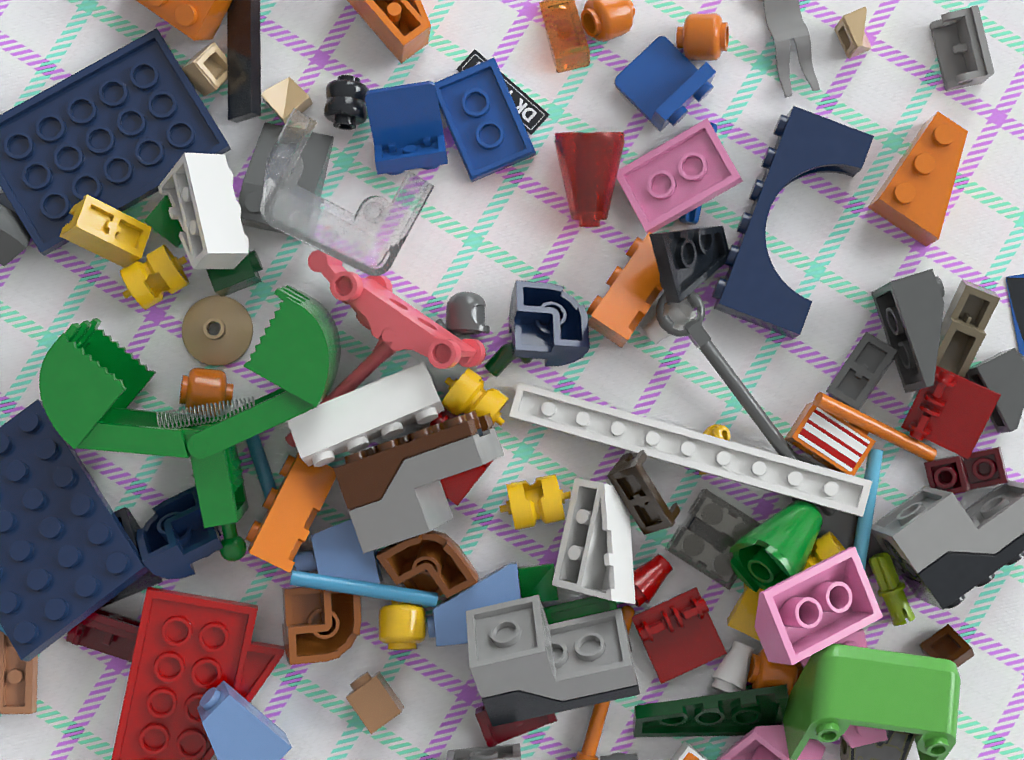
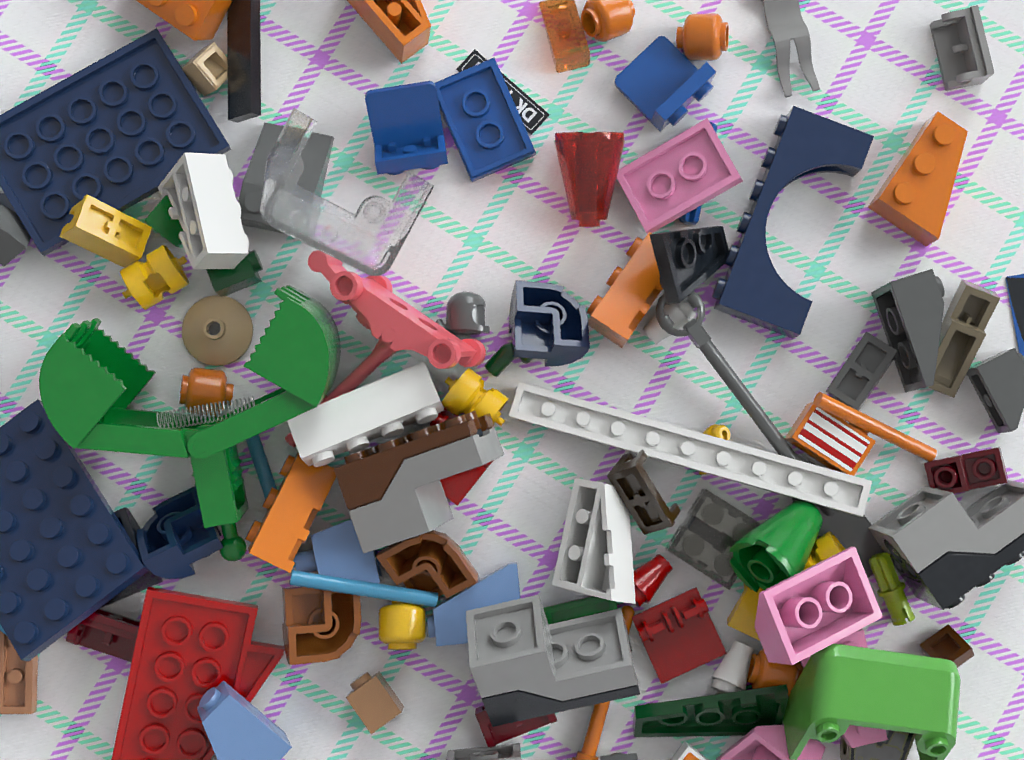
(285, 97): tan slope -> none
(346, 102): black piece -> none
(528, 502): yellow wheel -> none
(538, 581): green slope -> none
(851, 33): tan slope -> none
(864, 523): medium azure bar -> none
(951, 412): red hinge -> none

